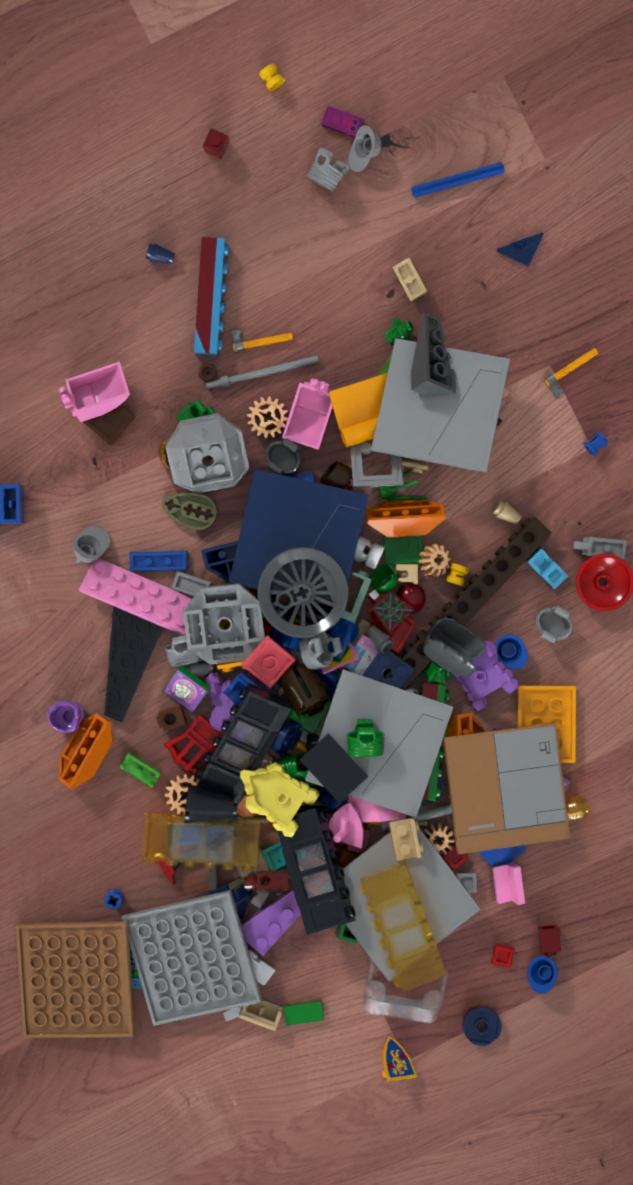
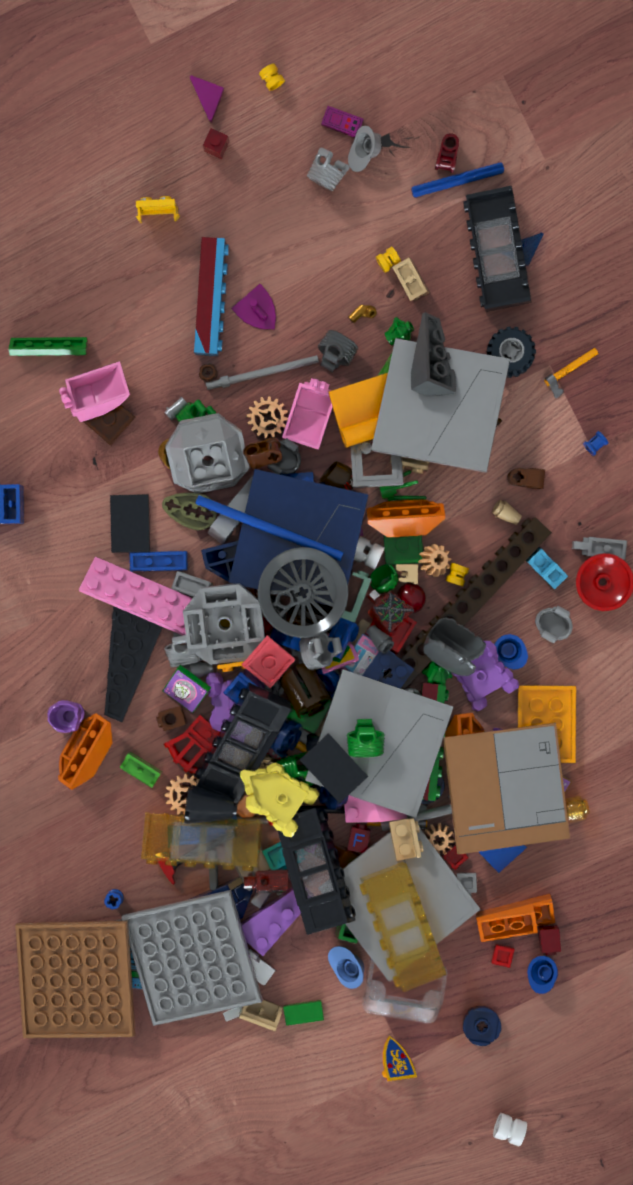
(48, 346): none -> green plate
(90, 544): light grey piece -> none
(130, 523): none -> black tile
(159, 254): dark blue cone -> none
(164, 205): none -> yellow piece
(173, 410): none -> light grey pin
(208, 94): none -> magenta tile
(223, 525): none -> light grey beam
(239, 346): light orange piece -> none
(257, 309): none -> magenta shield
(261, 453): none -> reddish brown piece
(267, 527): none -> blue piece
(336, 349): none -> dark grey piece
(346, 966): none -> medium blue piece
(347, 826): bright pink shield -> none
(363, 311): none -> pearl gold arm
(387, 262): none -> yellow wheel
(447, 156): none -> dark red piece
(497, 249): none -> black window
(508, 883): bright pink panel -> none
(510, 1129): none -> white wheel
(514, 345): none -> black wheel
(515, 918): none -> orange slope
(530, 478): none -> reddish brown piece

